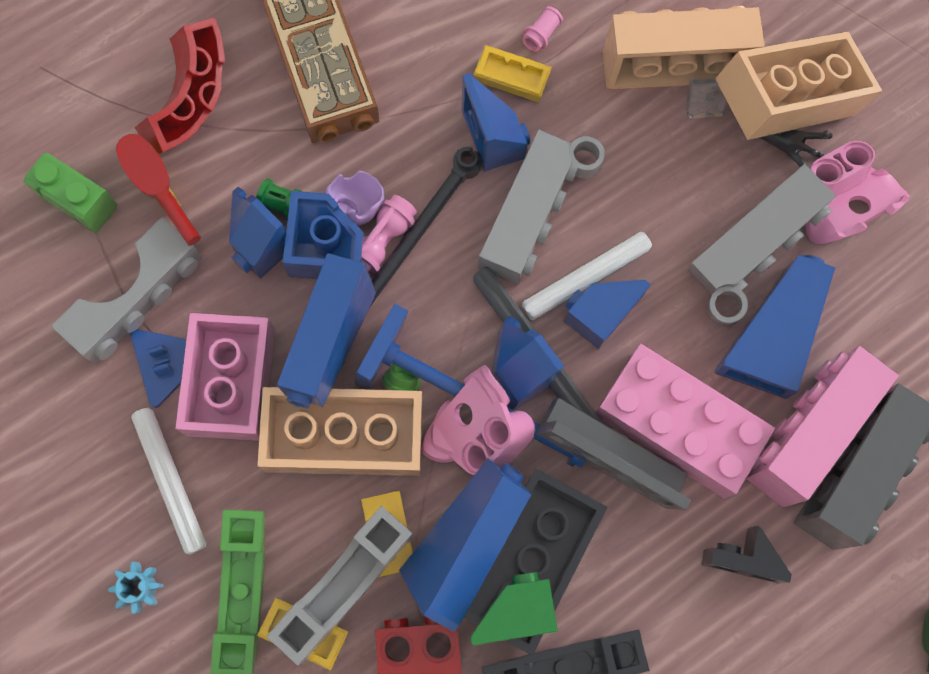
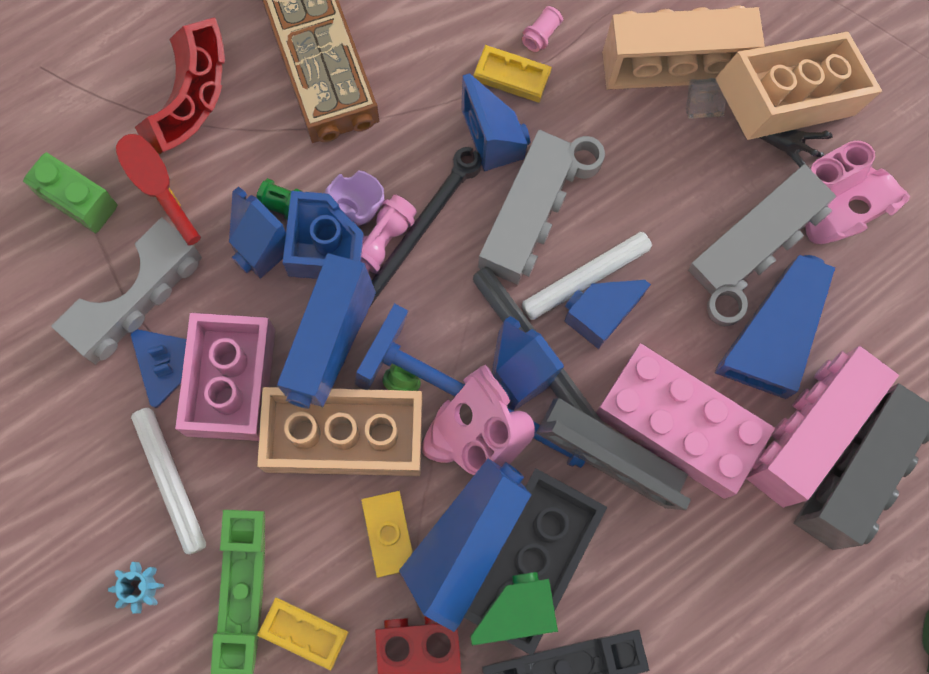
(341, 587): light grey arch -> none
(757, 561): black slope -> none

